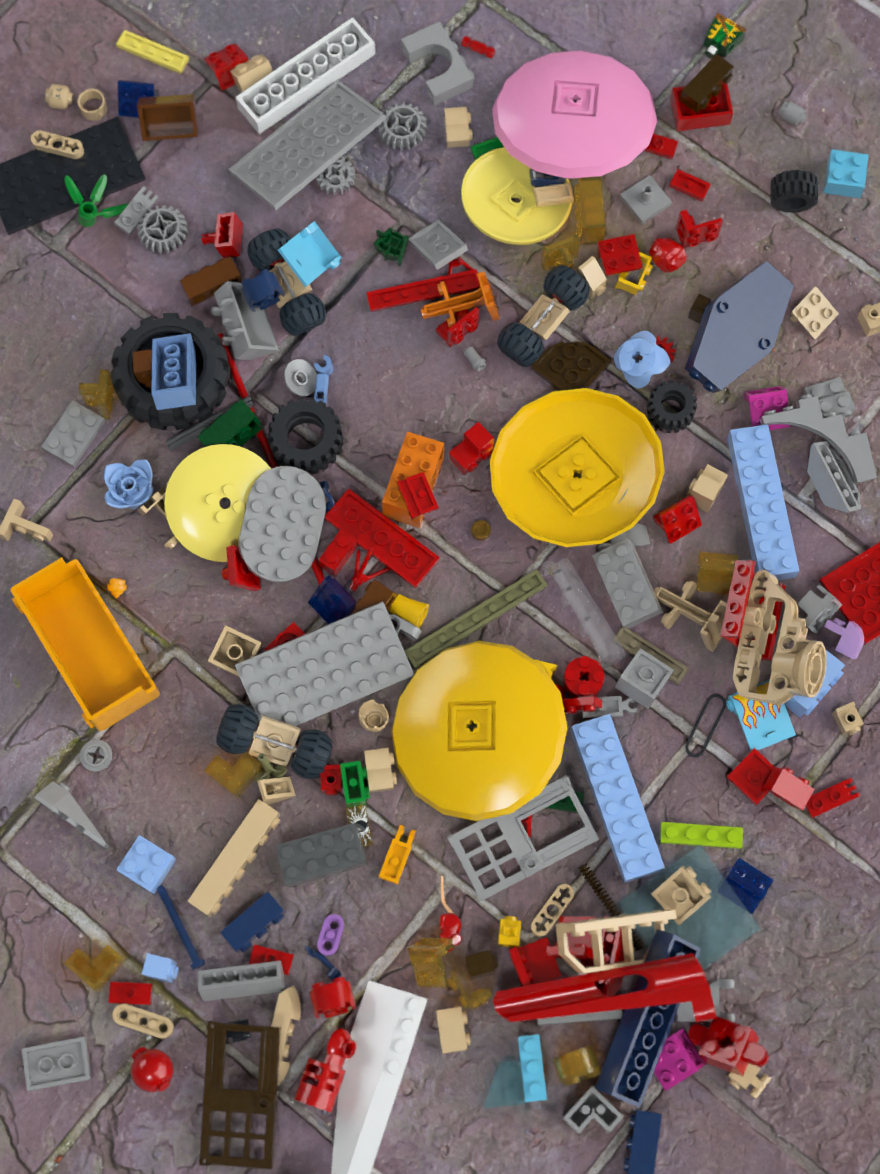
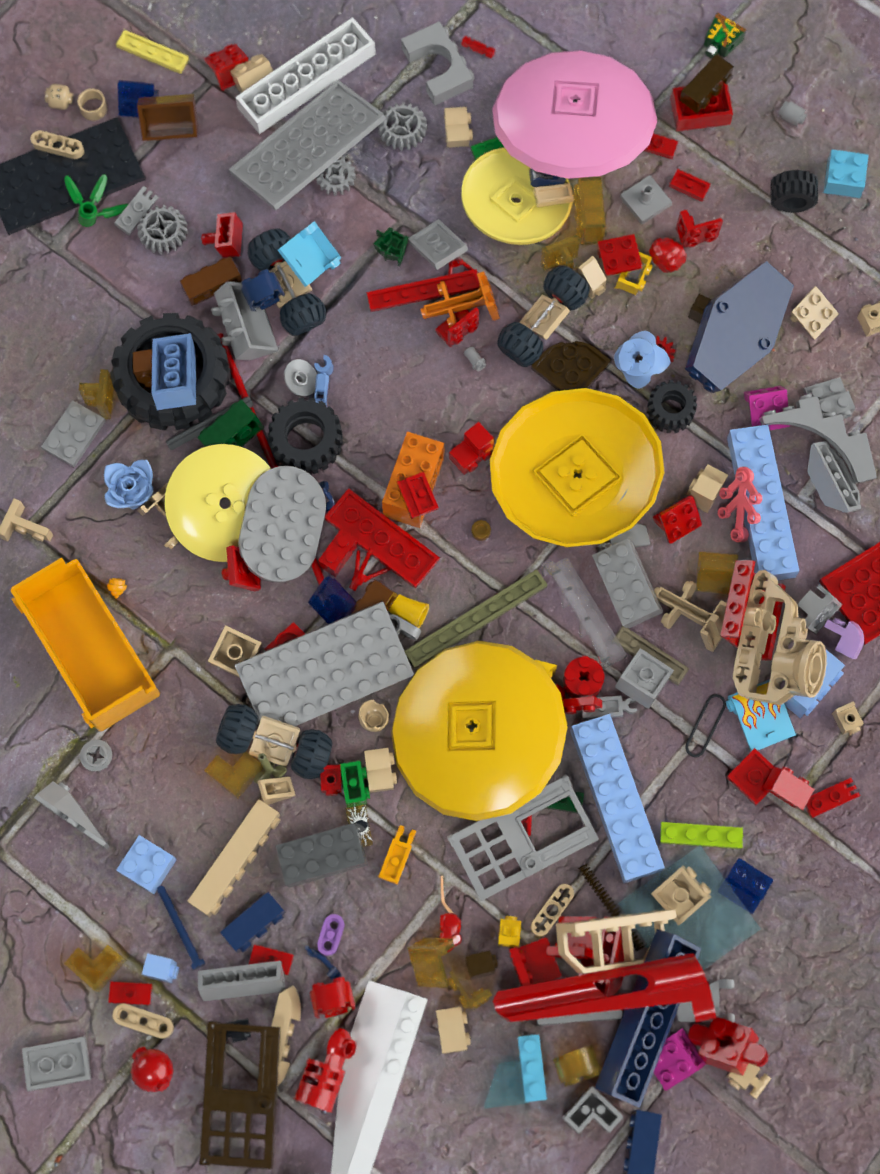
(744, 478): none -> coral plant

